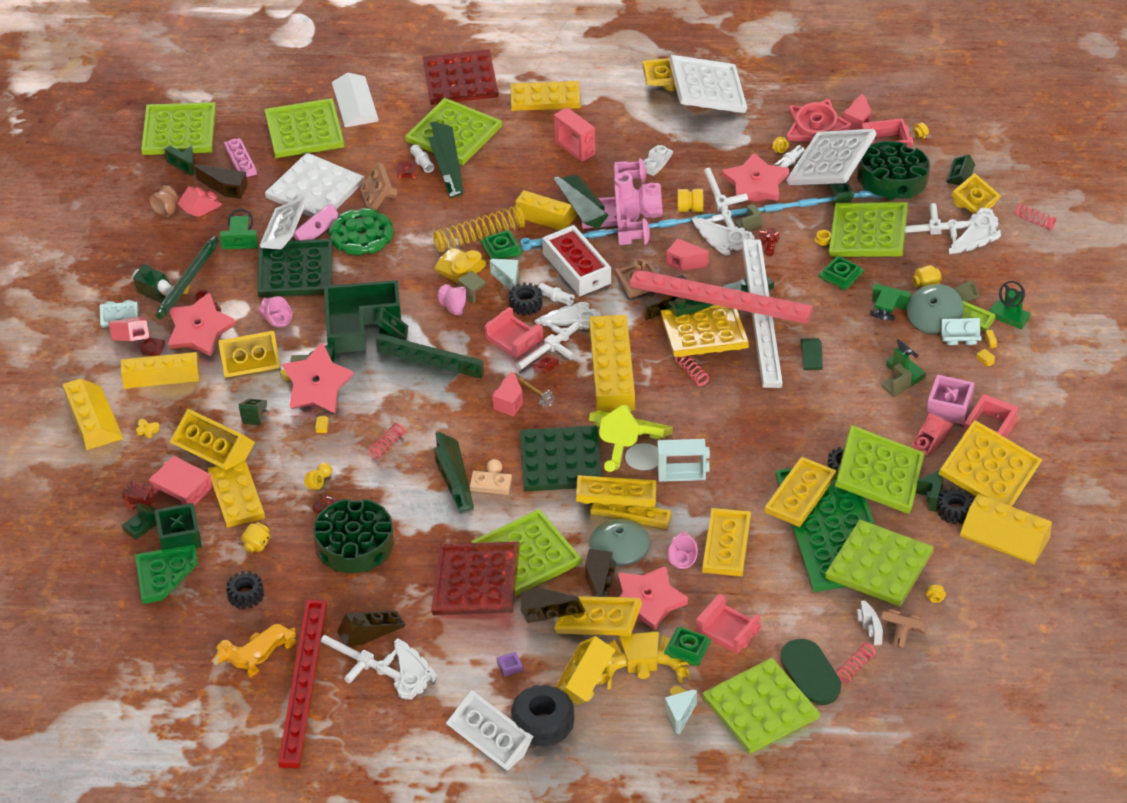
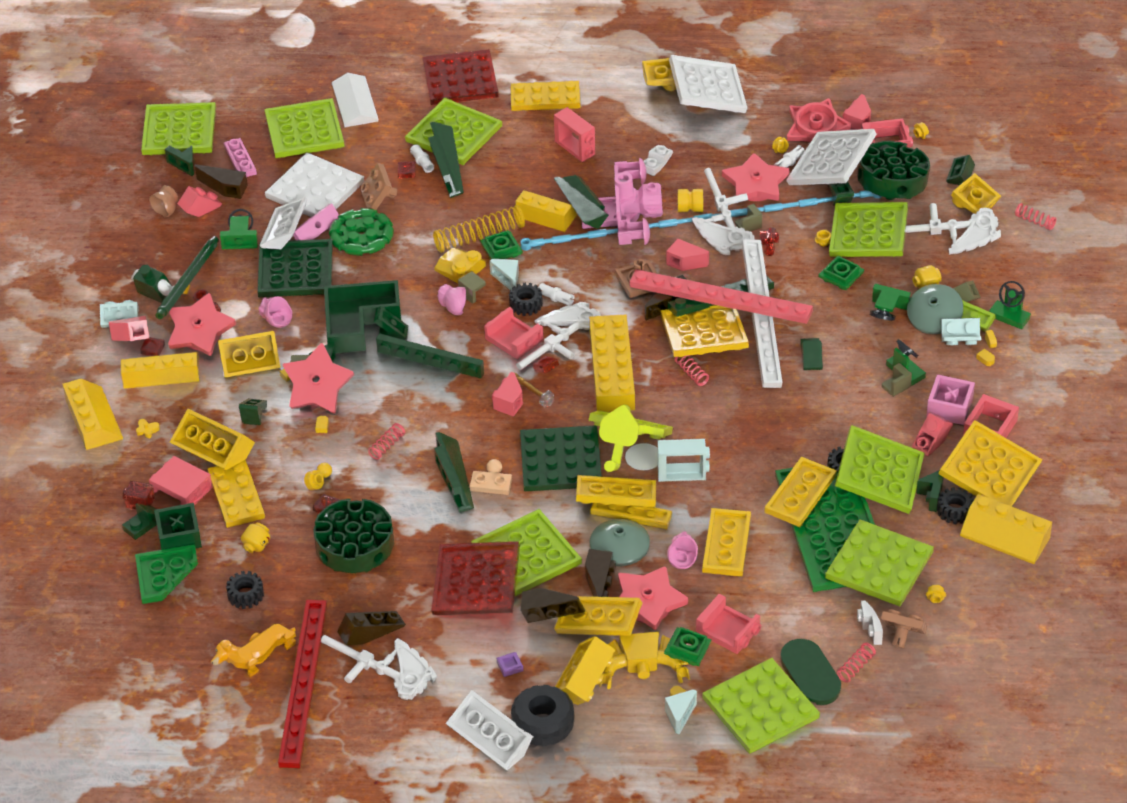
(576, 260): brick -> none

